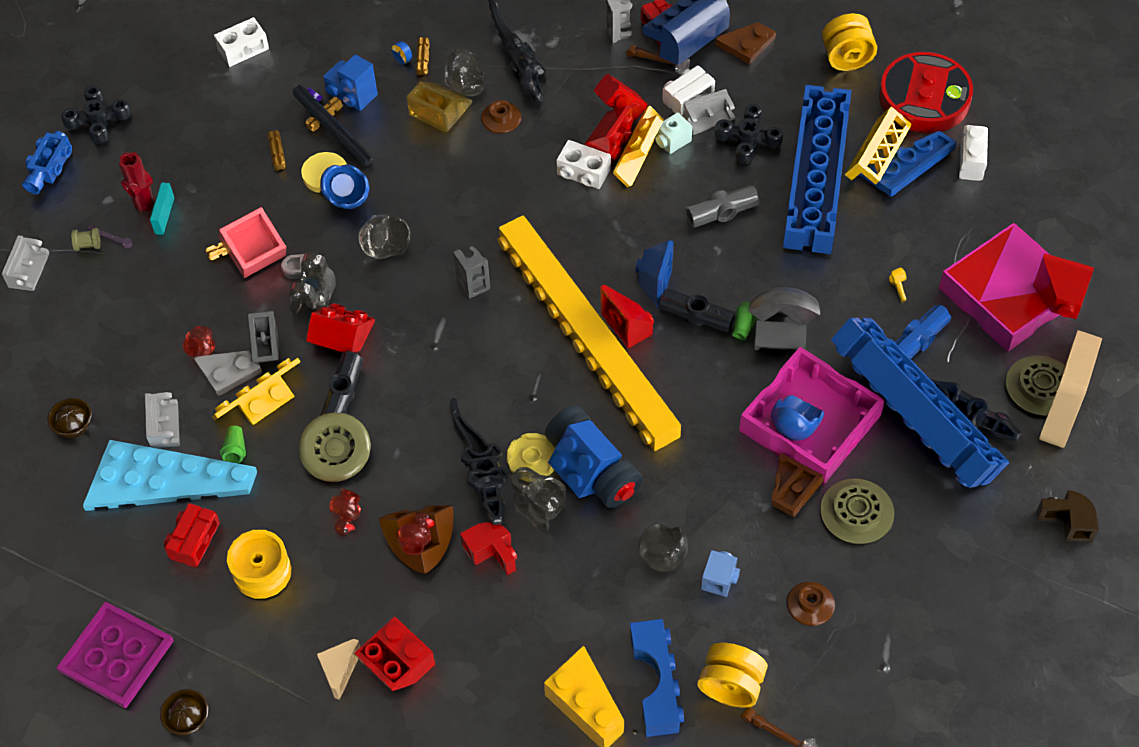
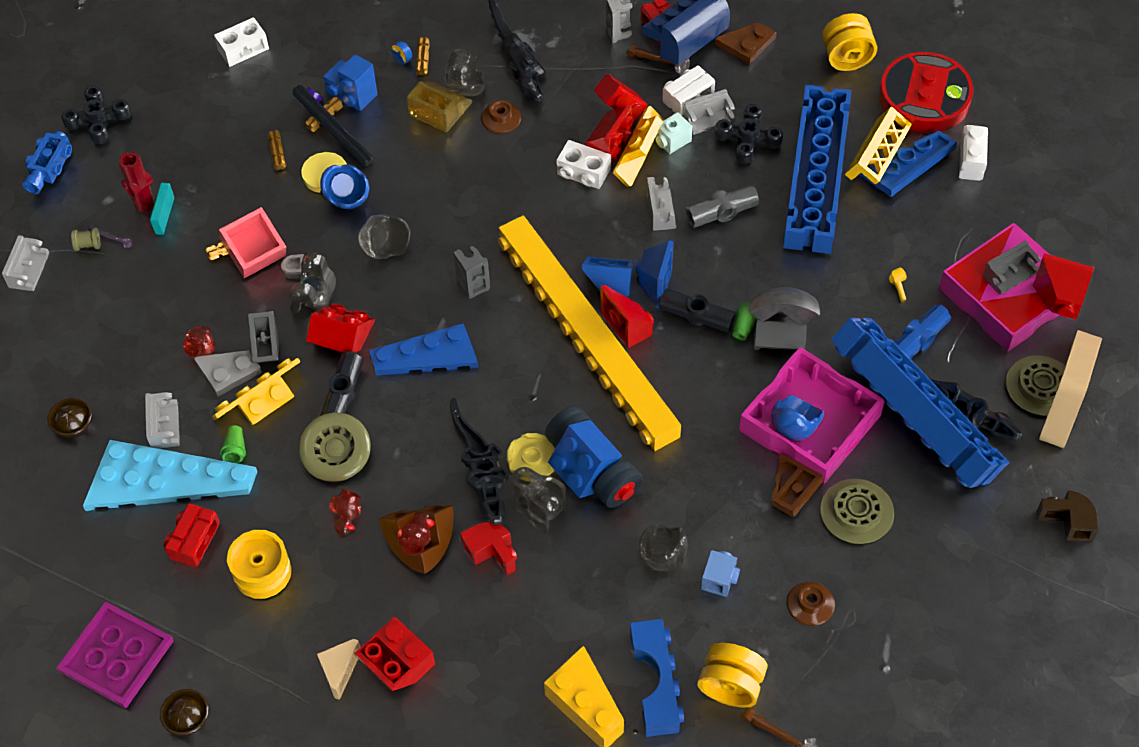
(432, 350): none -> blue wing
(610, 272): none -> blue slope
(660, 205): none -> light grey hinge
(1011, 268): none -> dark grey hinge

